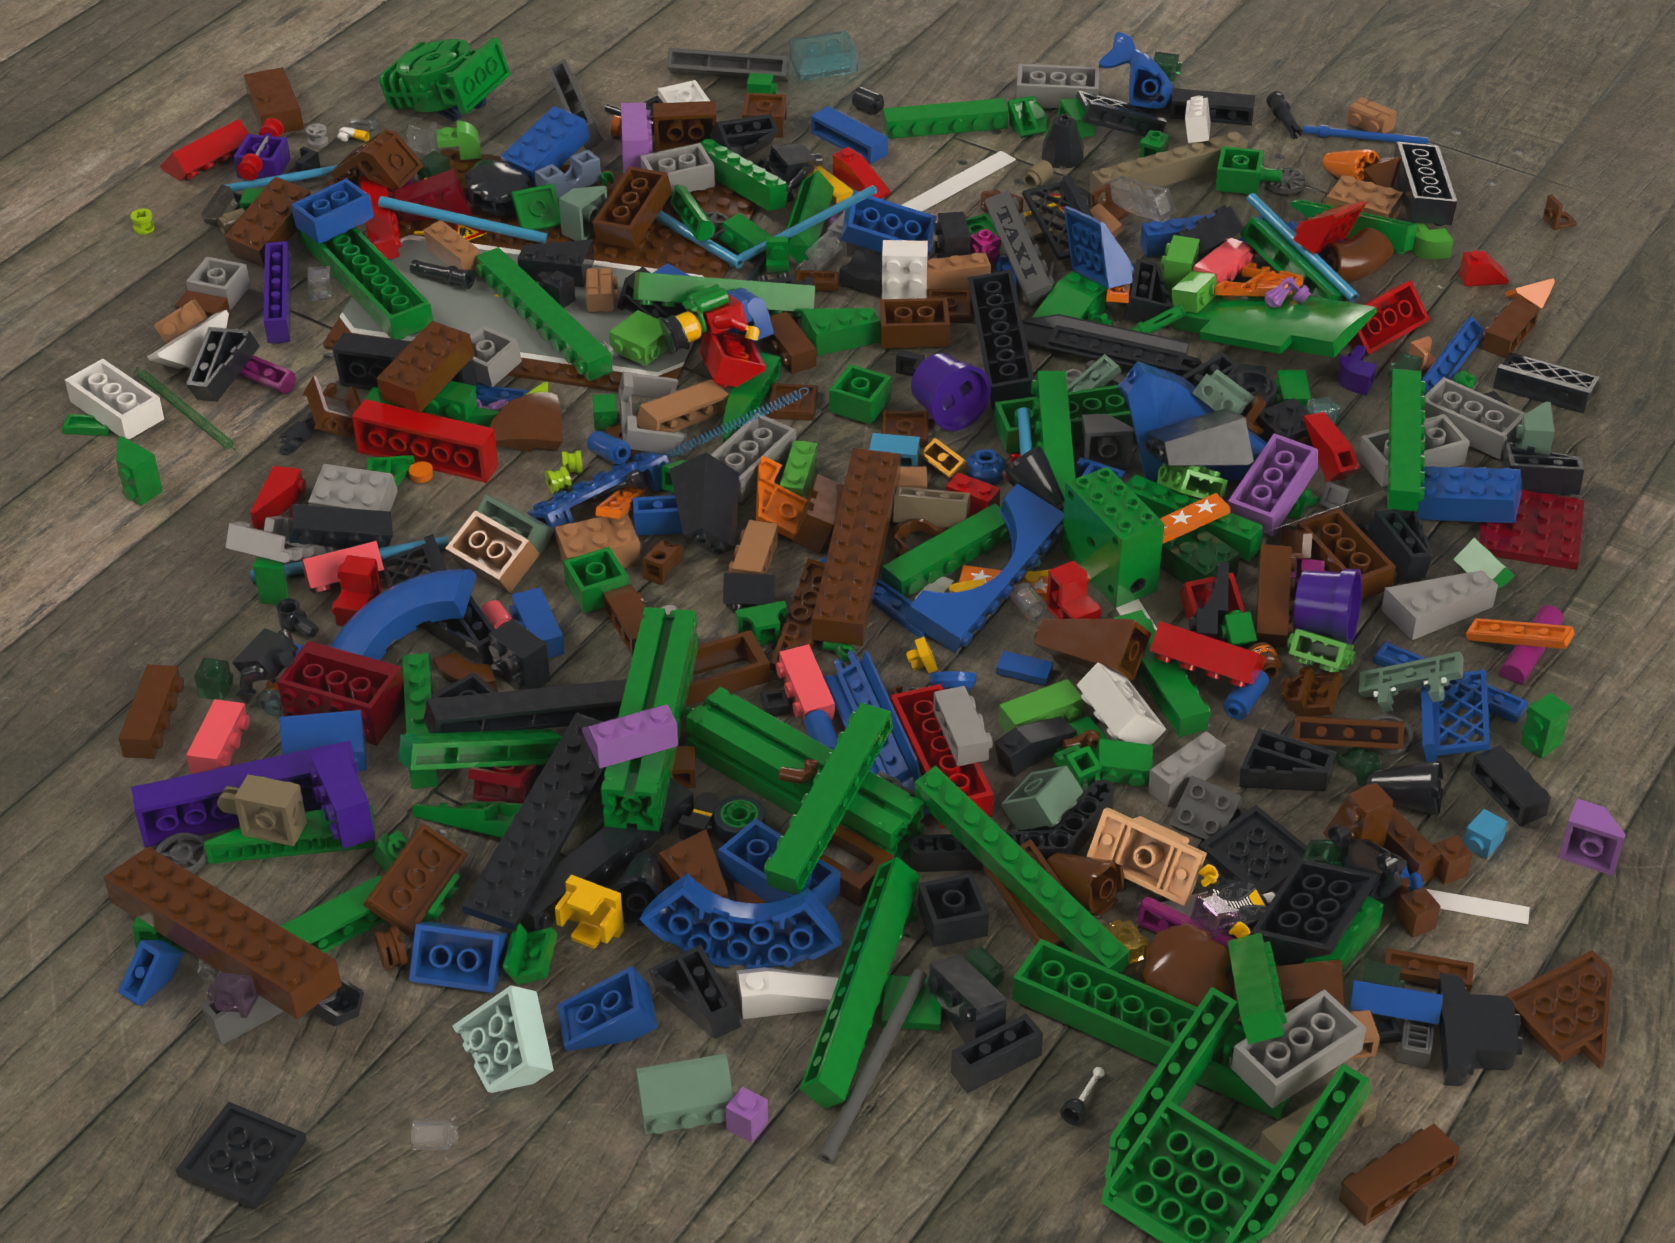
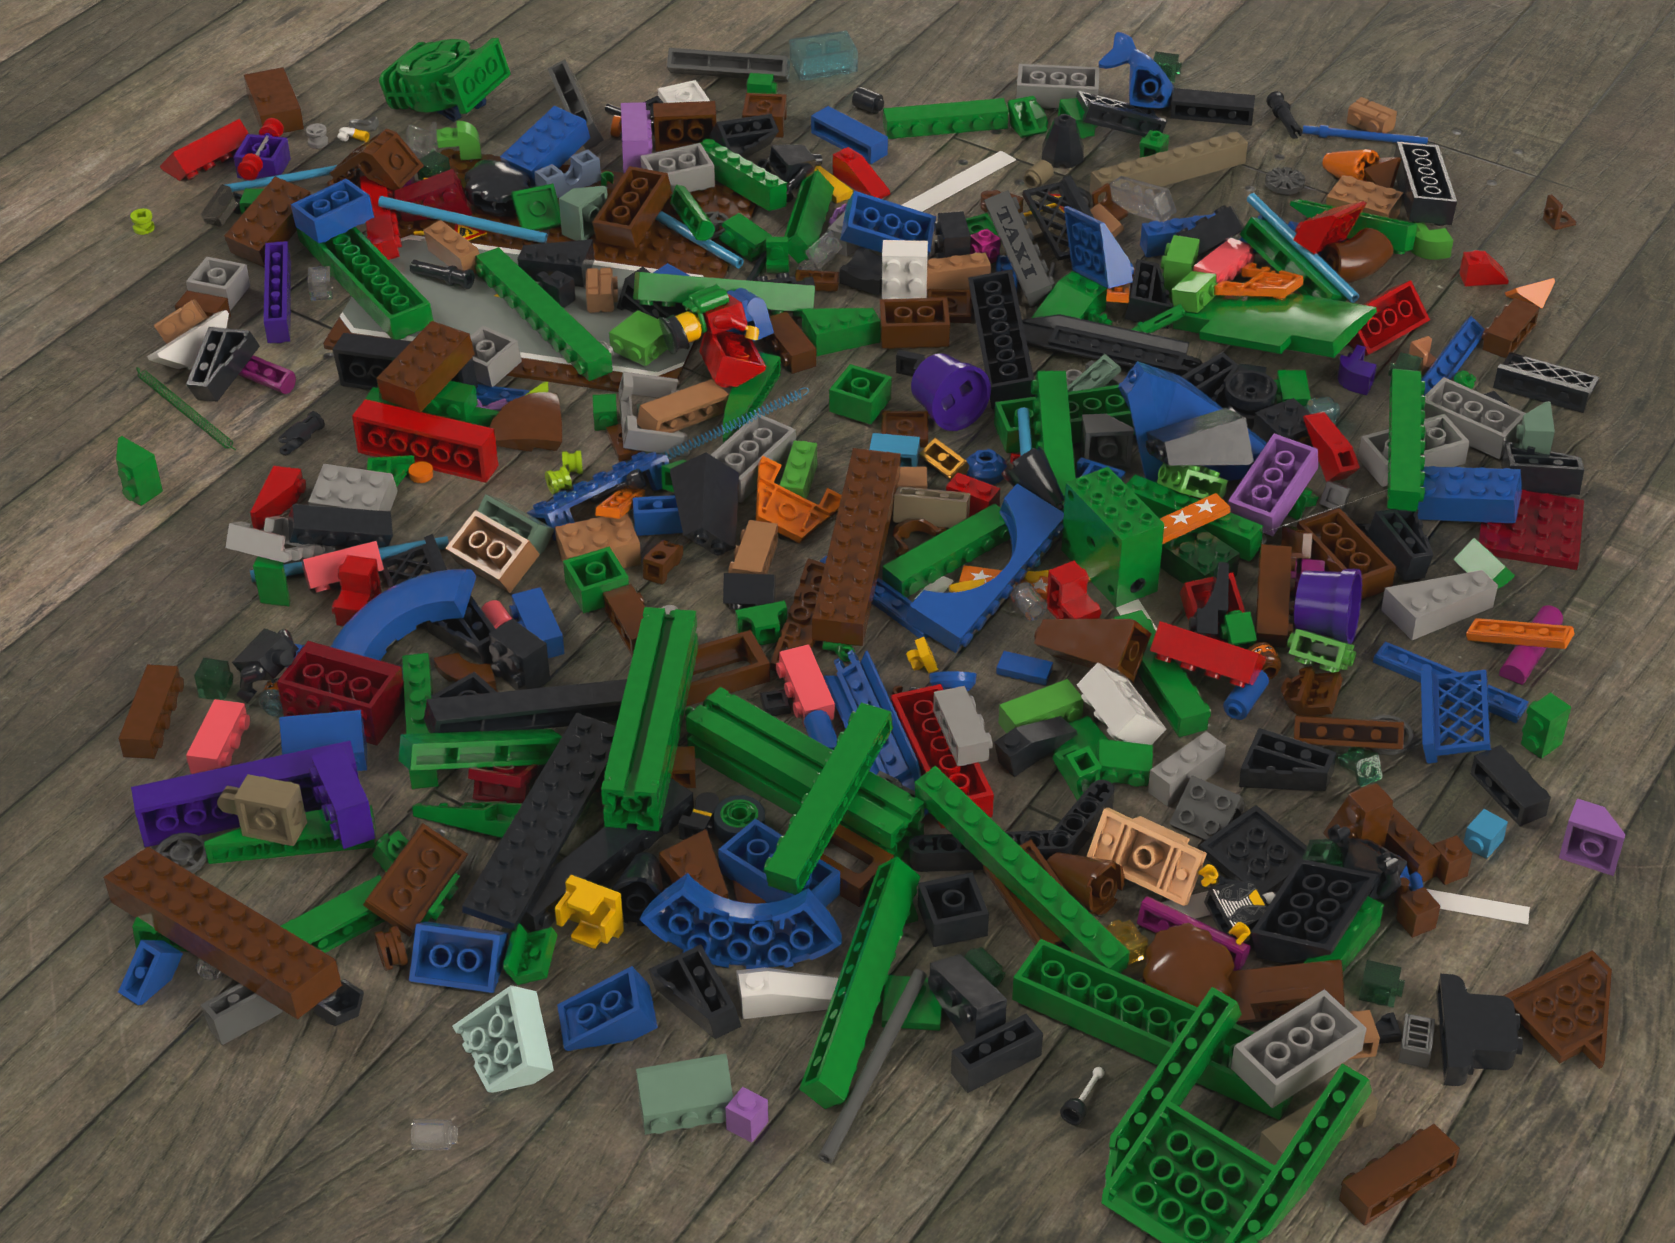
(84, 425): green tile -> none
(114, 399): white brick -> none
(229, 219): dark tan brick -> none
(233, 993): clear purple brick -> none
(241, 1155): black plate -> none
(294, 618): black axle -> none
(308, 160): black bracket -> none
(332, 413): reddish brown window -> none
(609, 447): blue brick -> none
(632, 736): medium lavender slope -> none
(798, 410): reddish brown tile -> none
(802, 775): reddish brown arm -> none
(819, 514): reddish brown wedge -> none
(856, 198): dark azure piece -> none
(1042, 798): sand green brick -> none
(1088, 738): reddish brown arm -> none
(1197, 119): white brick -> none
(1214, 914): clear purple brick -> none
(1222, 392): sand green window -> none
(1243, 171): green brick -> none
(1252, 412): reddish brown tile -> none
(1257, 988): green brick -> none
(1276, 296): medium lavender piece -> none
(1396, 1002): blue tile -> none
(1413, 785): black cone -> none
(1427, 672): sand green hinge -> none
(1427, 968): reddish brown plate -> none

